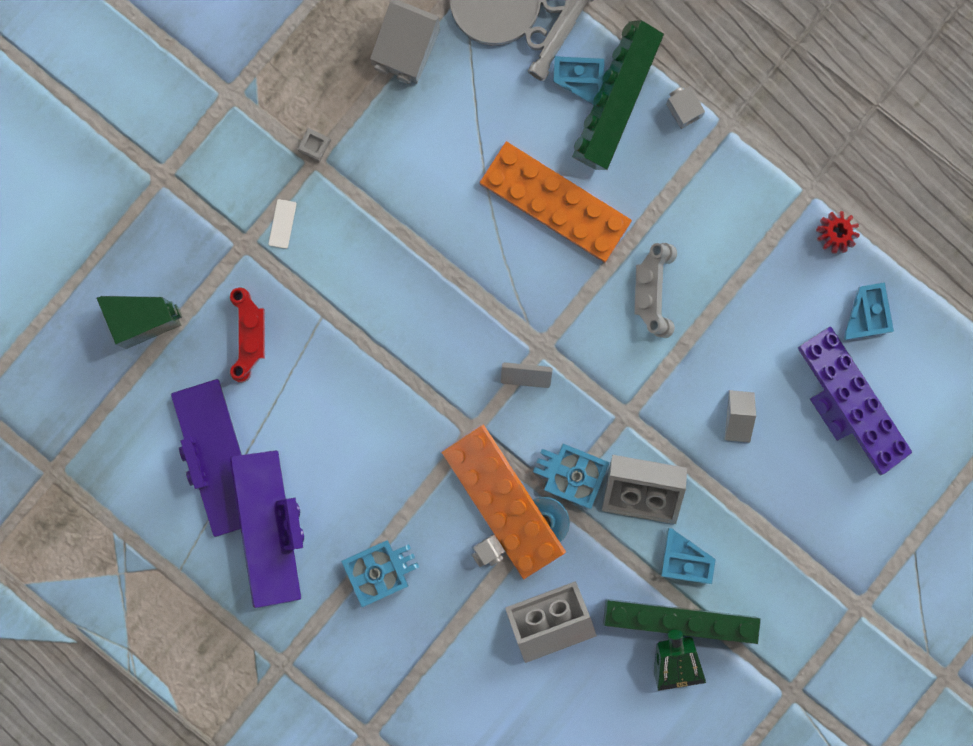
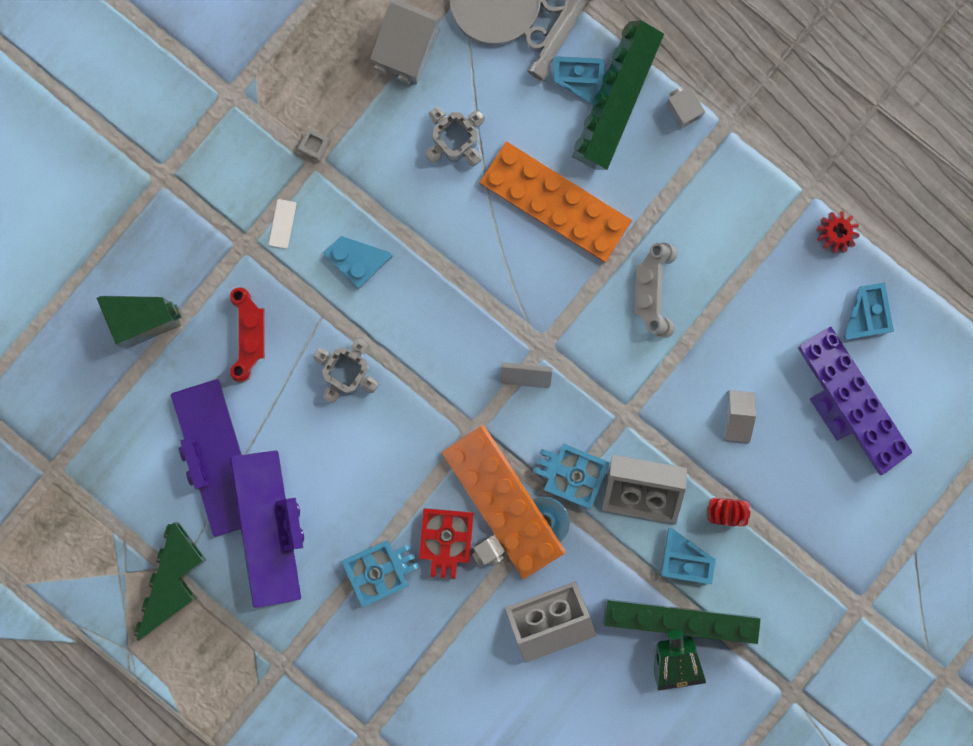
(169, 590): none -> dark green slope
(323, 357): none -> light grey piece
(356, 259): none -> dark azure wing
(438, 117): none -> light grey piece
(446, 539): none -> red piece
(728, 512): none -> red gear

